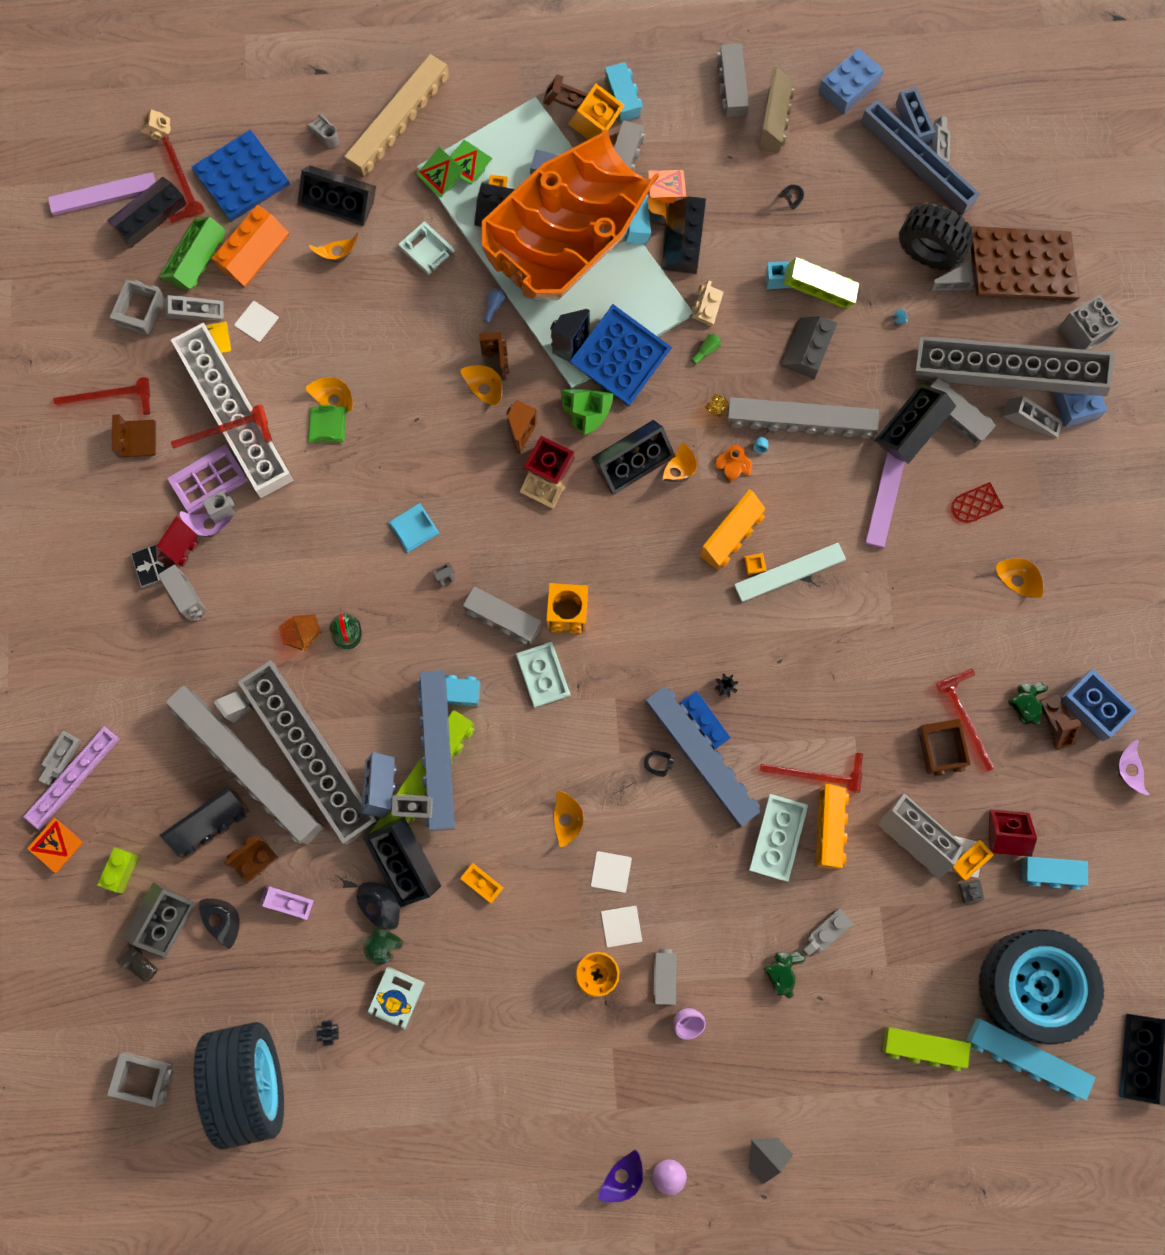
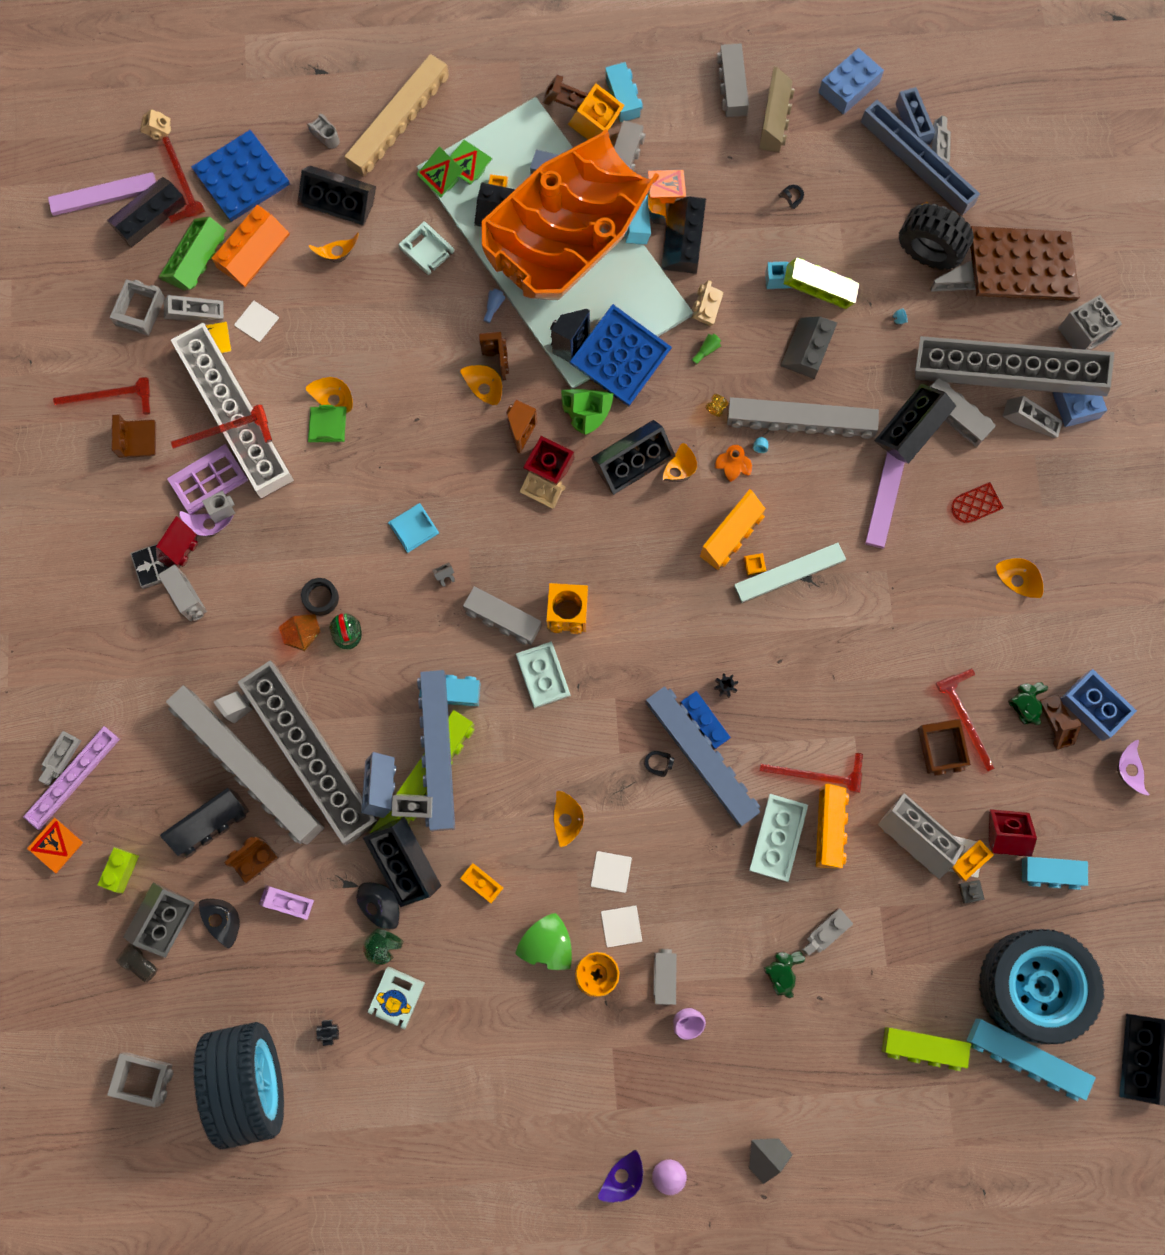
(309, 586): none -> black tyre
(547, 943): none -> bright green brick

